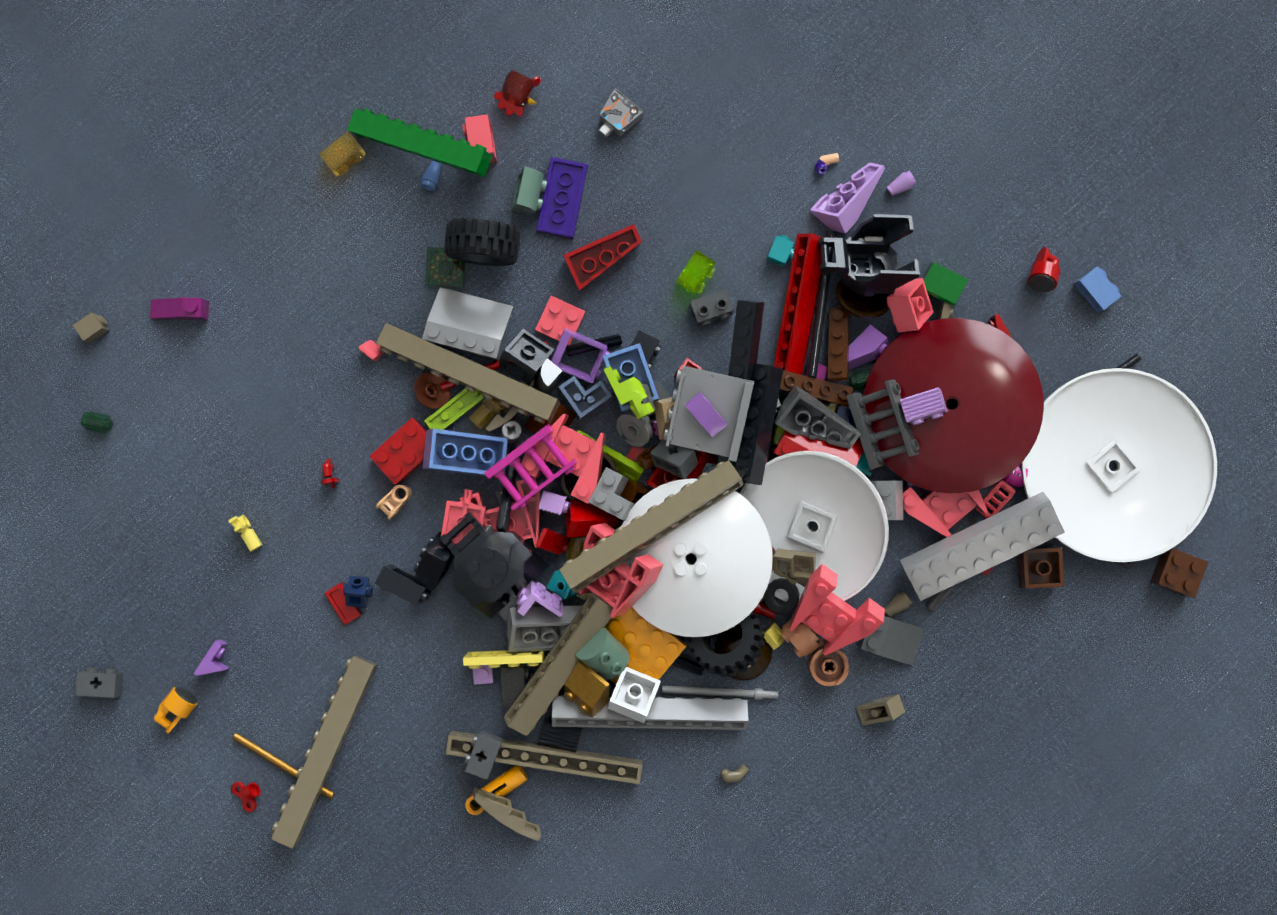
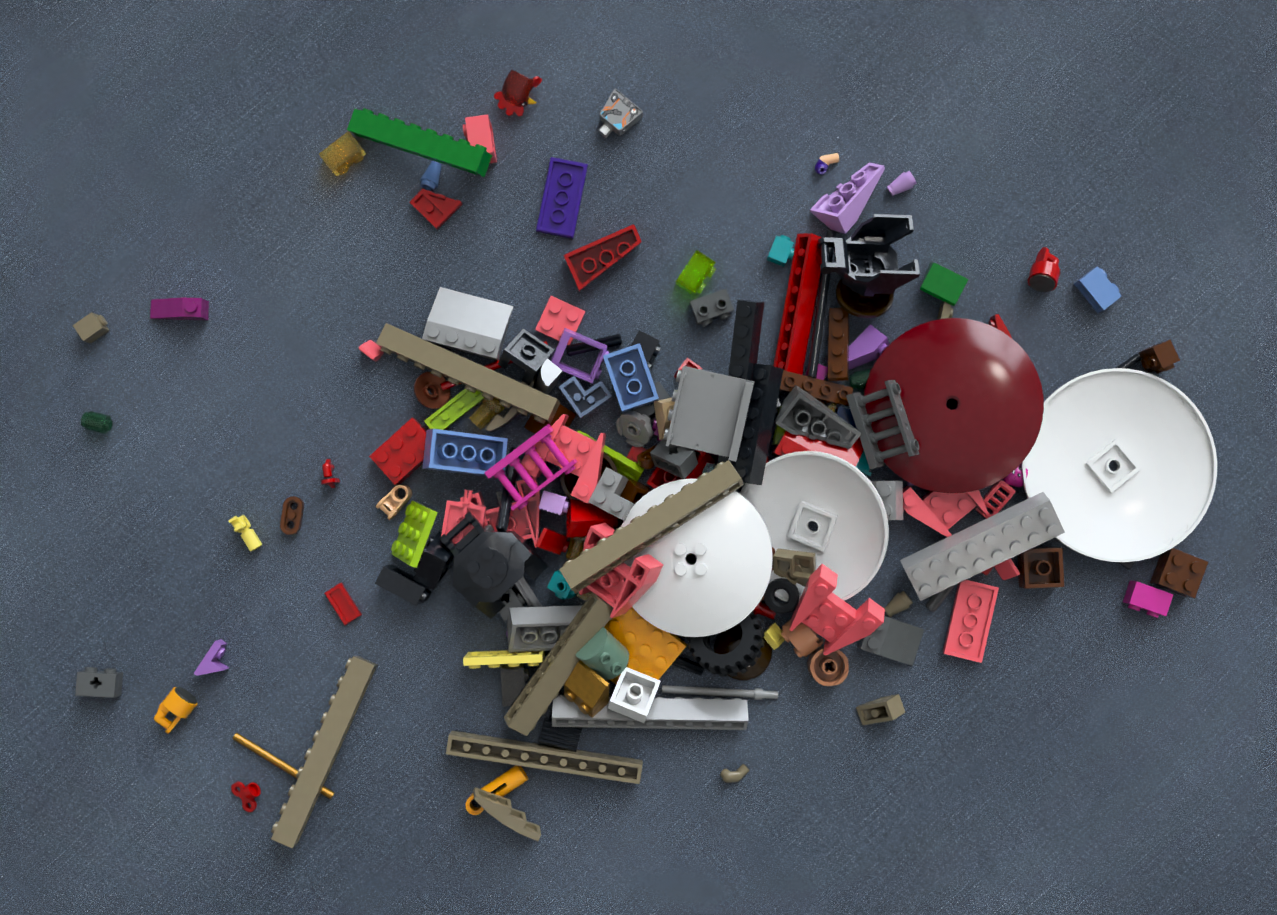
(290, 514): none -> reddish brown plate
(357, 591): dark blue brick -> none
(413, 533): none -> lime plate
(435, 207): none -> red wing
(443, 270): clear green tile -> none
(482, 242): black tyre -> none
(482, 766): dark grey brick -> none
(483, 675): lavender plate -> none
(512, 435): light grey wheel -> none
(528, 190): sand green brick -> none
(538, 593): lavender bracket -> none
(631, 392): lime plate -> none
(706, 414): medium lavender slope -> none
(910, 306): coral brick -> none
(924, 406): lavender brick -> none
(970, 620): none -> coral plate
(1007, 569): none -> coral slope
(1148, 598): none -> dark pink brick
(1159, 357): none -> reddish brown brick

